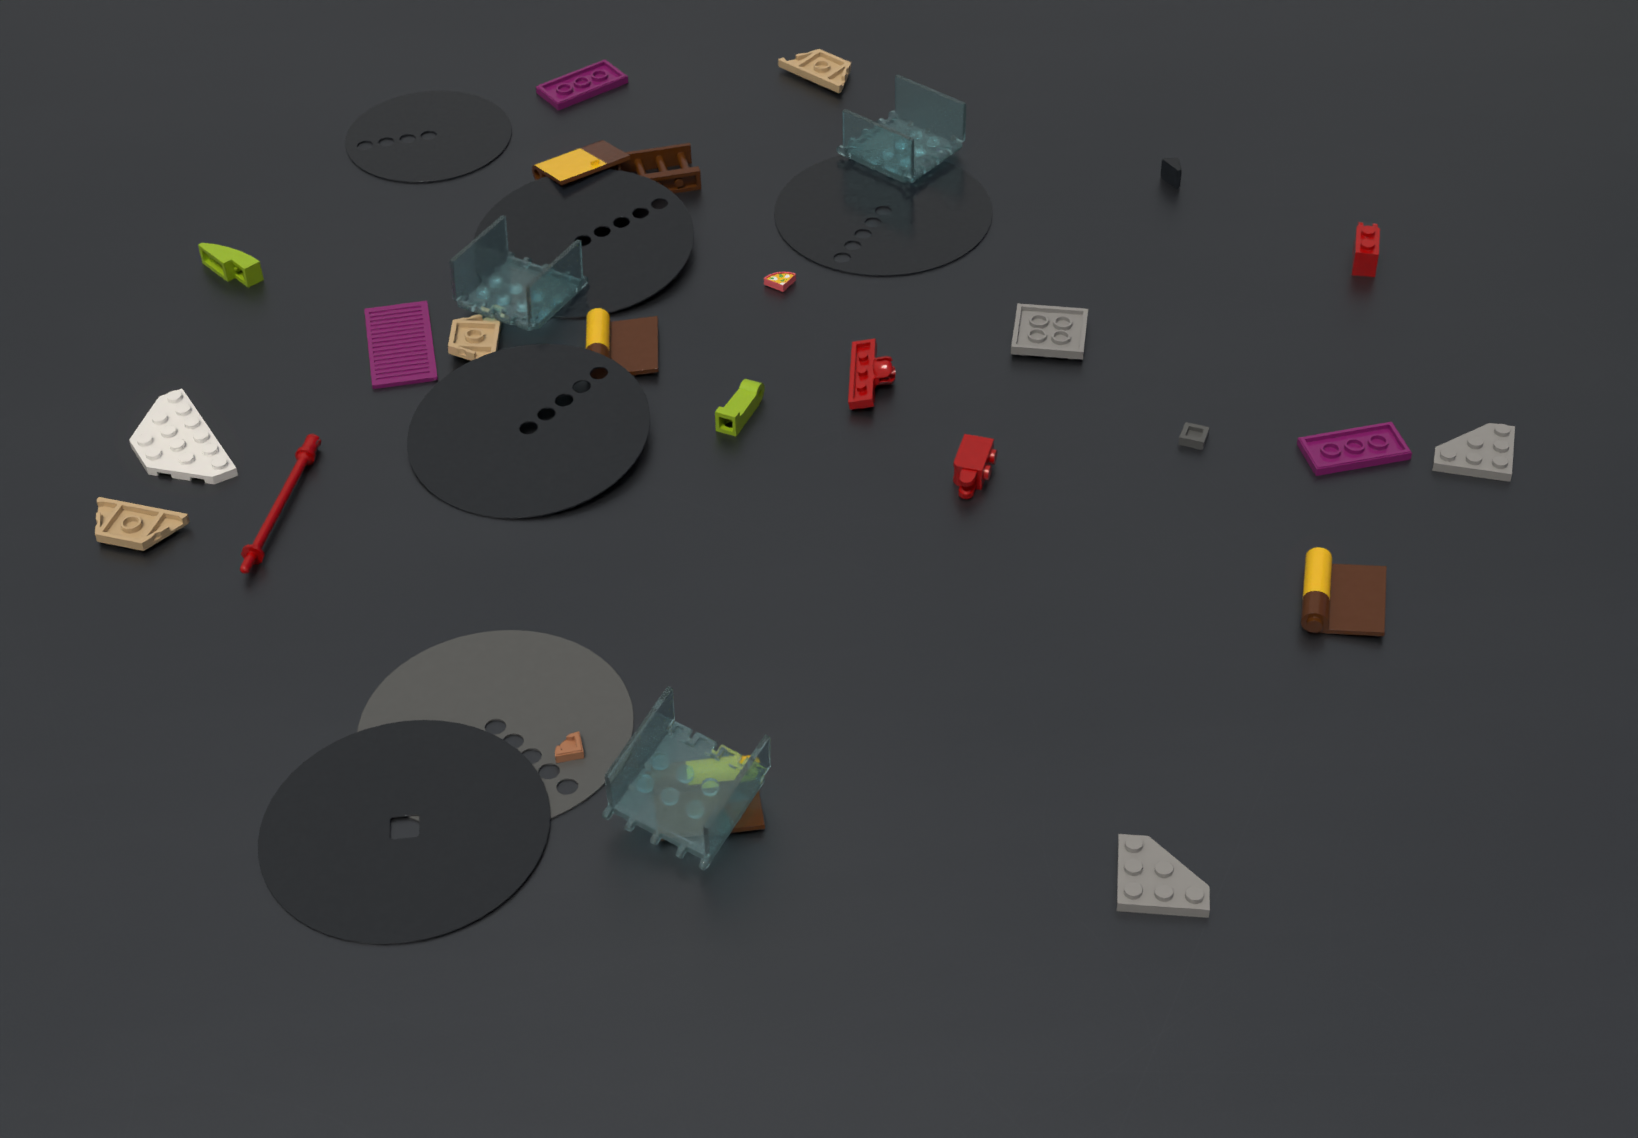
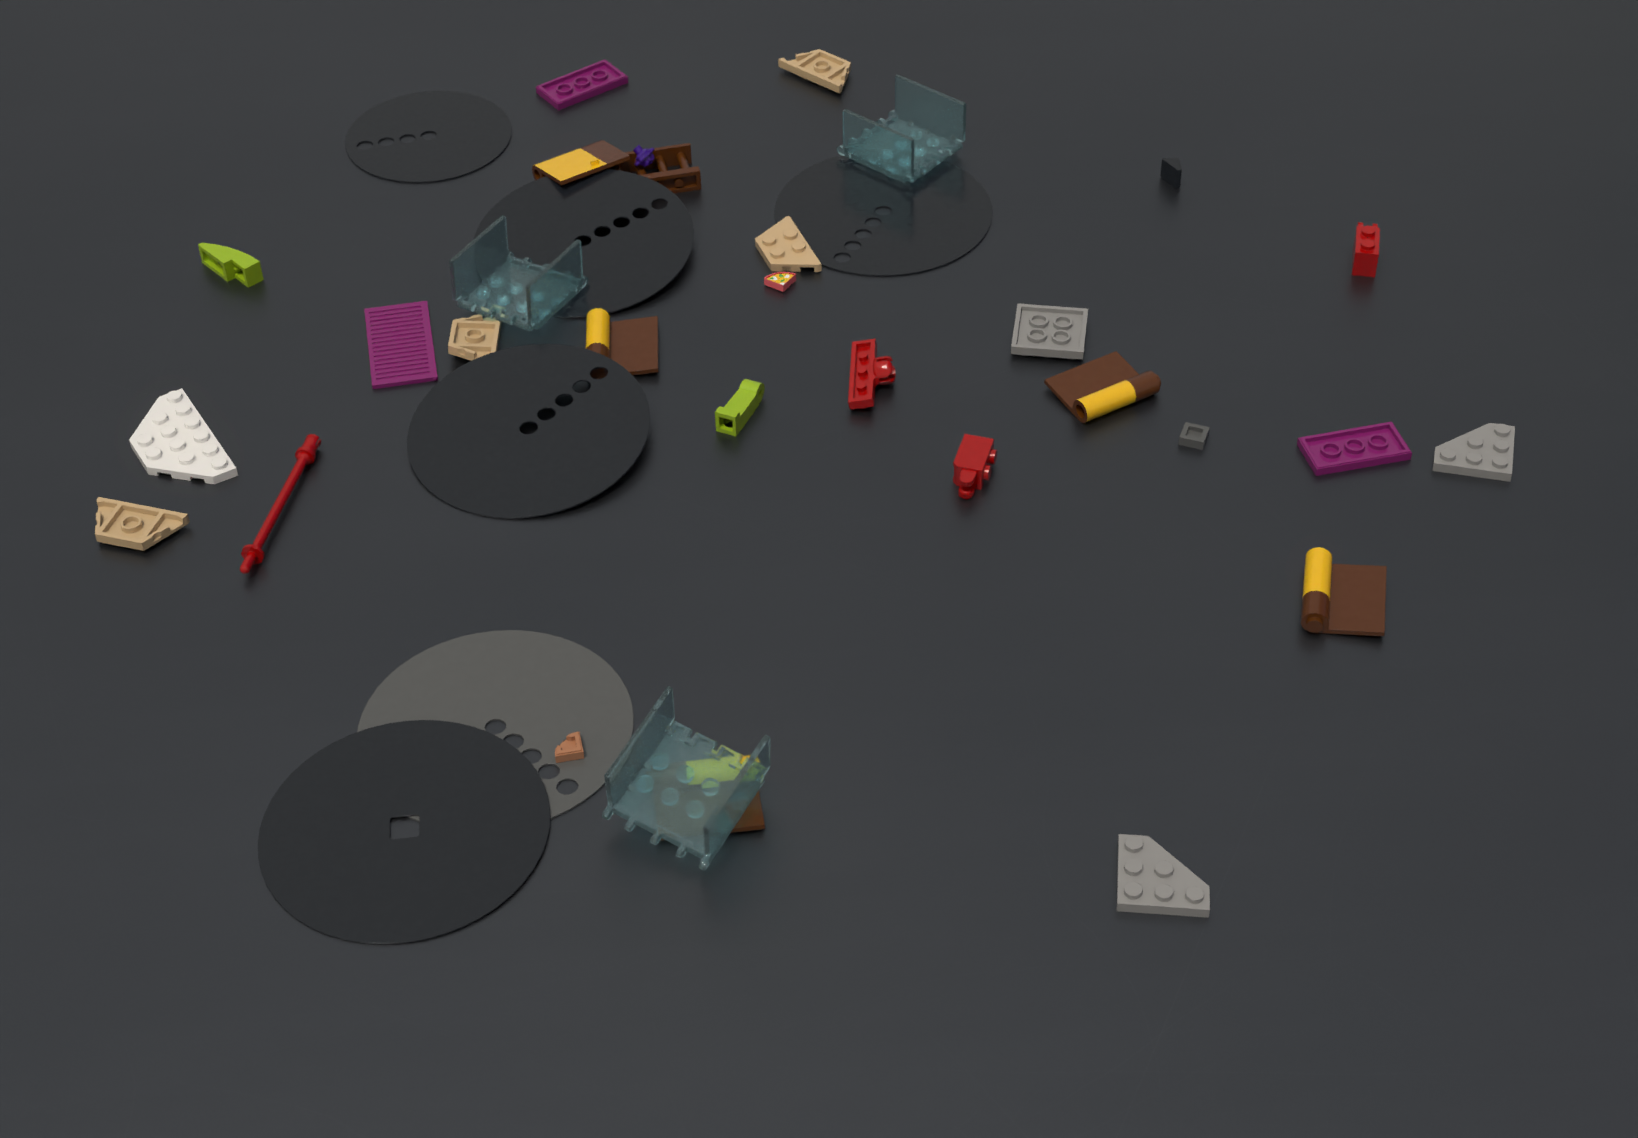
(644, 156): none -> dark purple plant
(786, 248): none -> tan wing
(1102, 386): none -> reddish brown door

